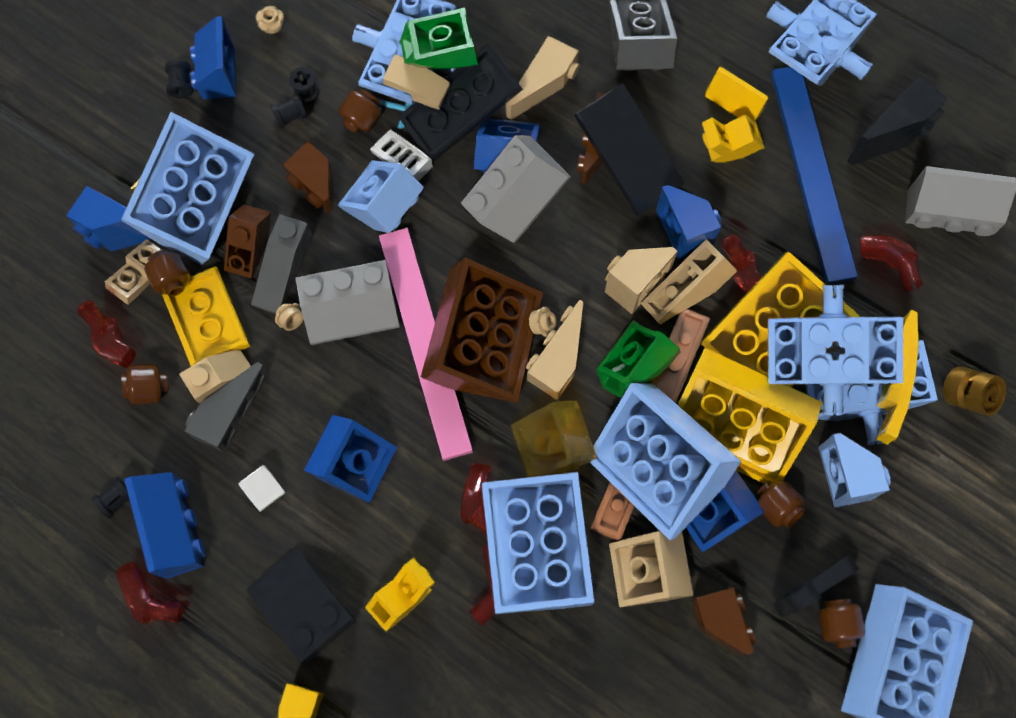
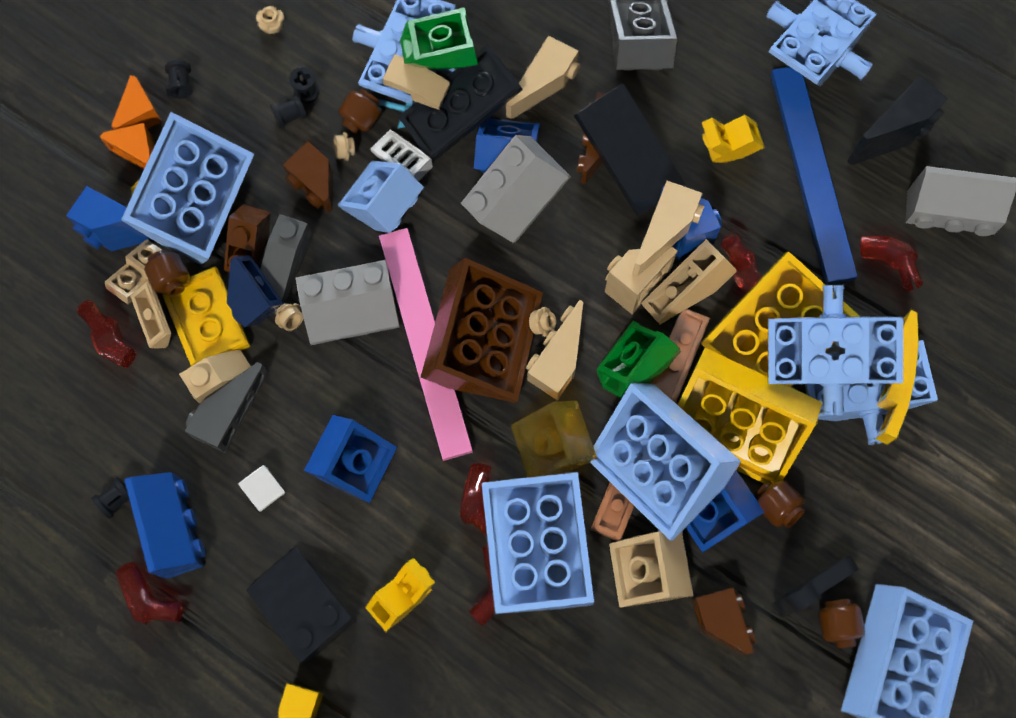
(130, 143): none -> orange slope
(135, 107): none -> orange slope
(143, 384): reddish brown head -> none
(151, 316): none -> tan slope
(214, 61): blue slope -> none
(250, 292): none -> dark blue slope
(343, 146): none -> tan plate
(670, 222): none -> tan slope
(736, 95): yellow slope -> none
(852, 471): light blue slope -> none
(974, 390): pearl gold wheel -> none

